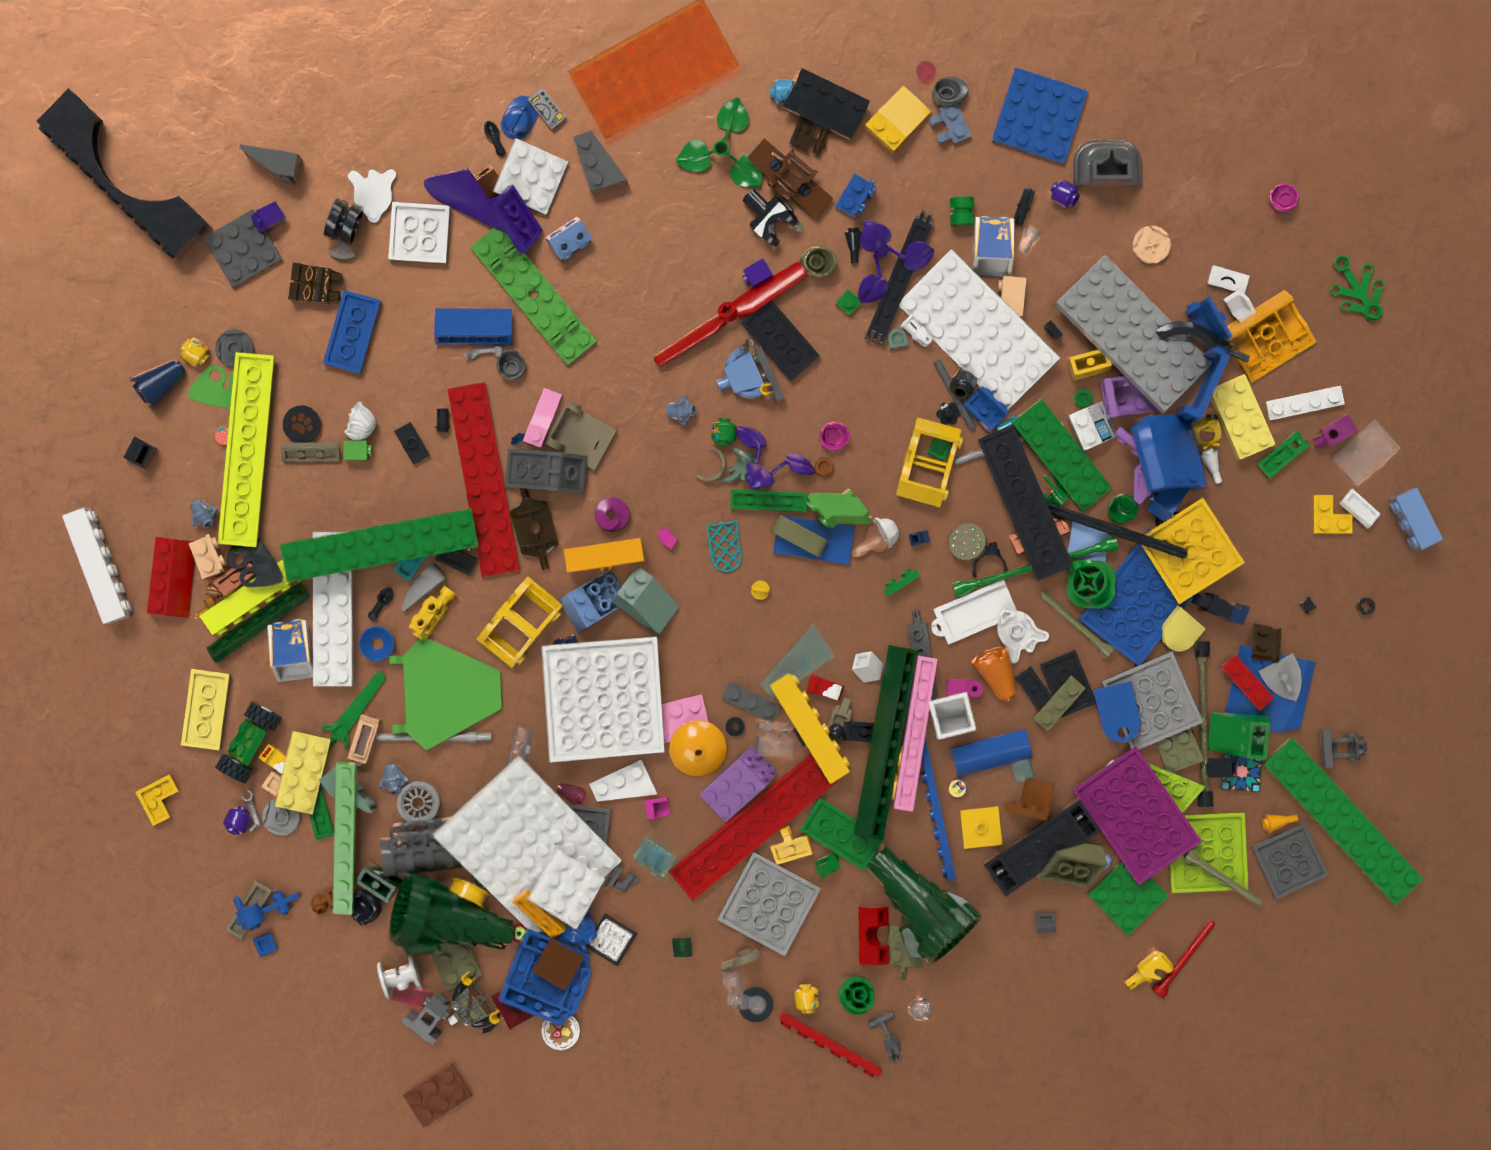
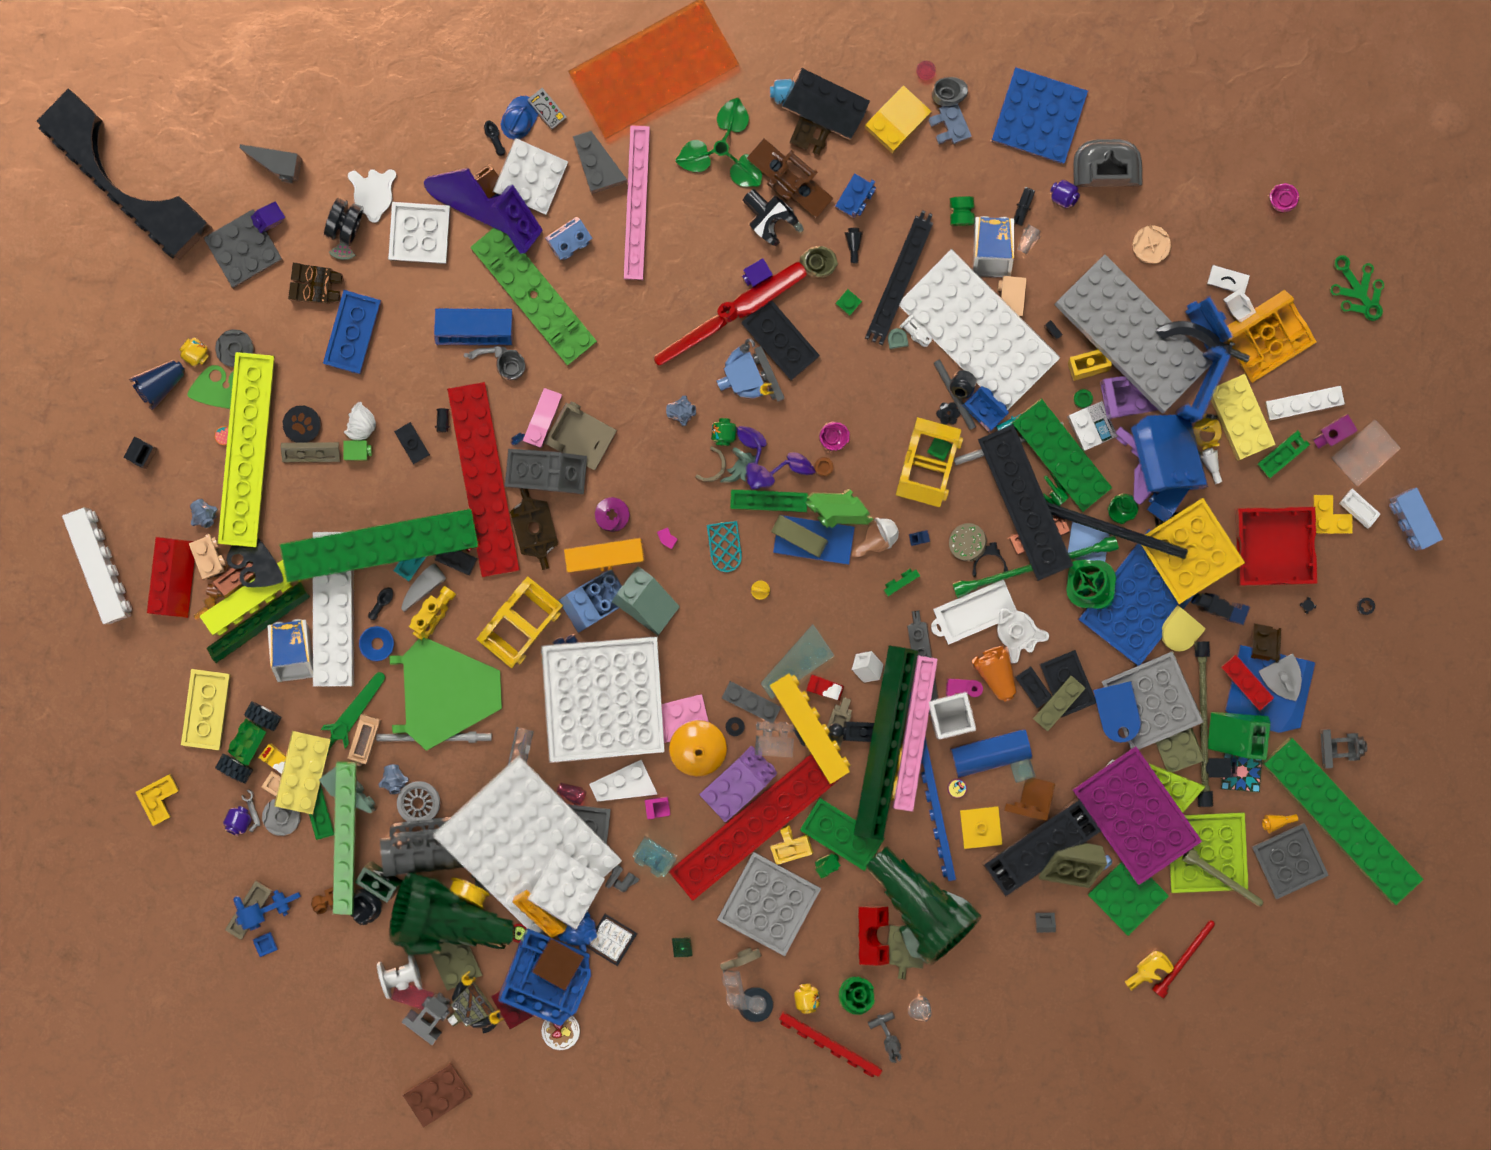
(636, 202): none -> bright pink plate
(875, 239): dark purple plant -> none
(1105, 648): olive piece -> none
(1276, 546): none -> red tile

